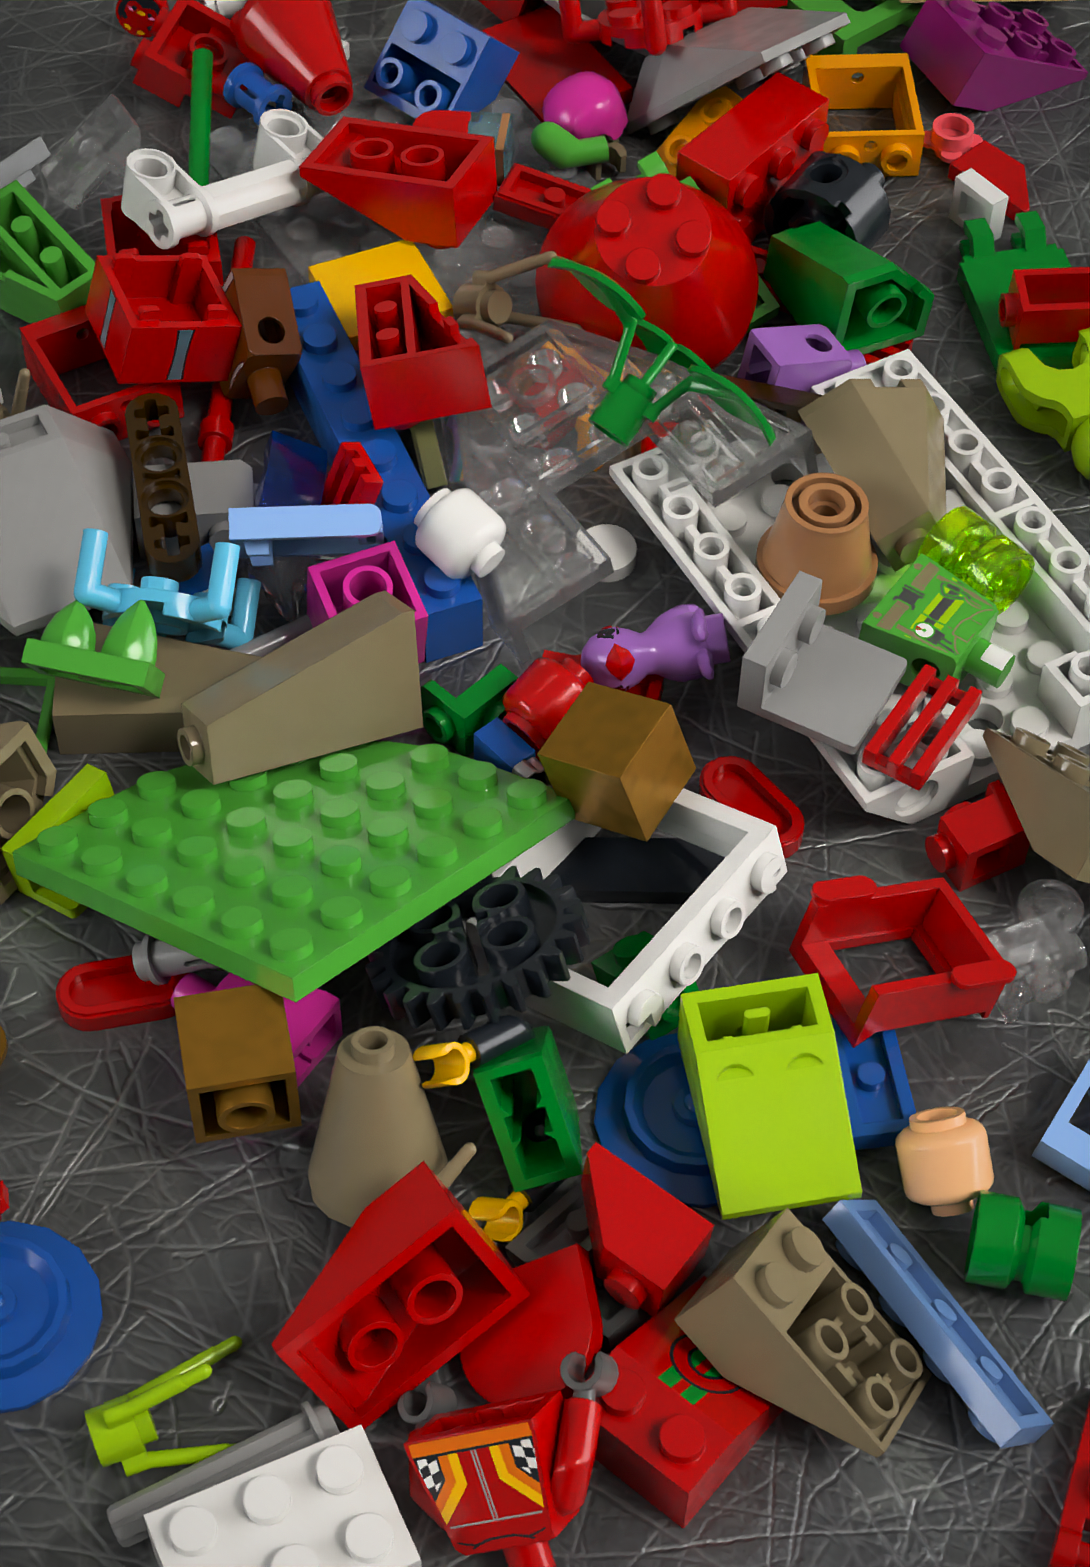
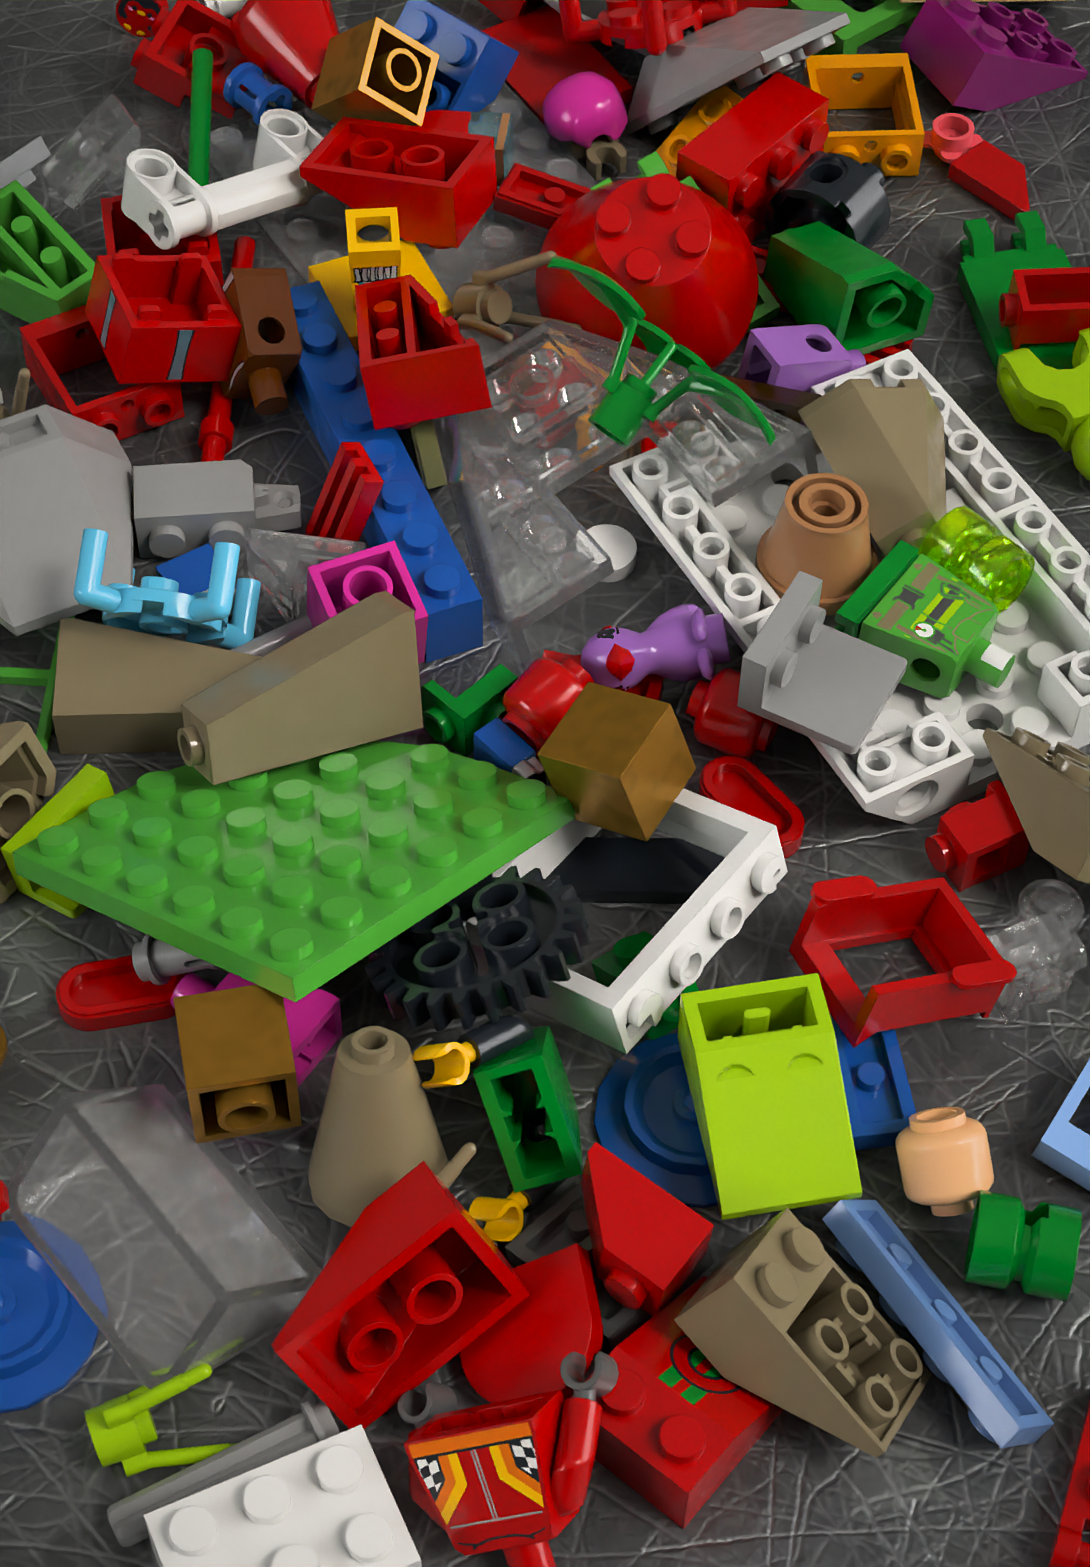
(125, 658): bright green tile -> none
(155, 1232): none -> clear windscreen
(162, 486): dark brown beam -> none
(292, 473): clear blue slope -> none
(304, 531): light blue container -> none
(373, 259): none -> yellow leg
(375, 76): none -> pearl gold head
(460, 533): white head -> none
(566, 150): bright green arm -> none
(724, 724): none -> red head
(875, 588): none -> green tile
(943, 693): red tile -> none
(978, 198): white tile -> none

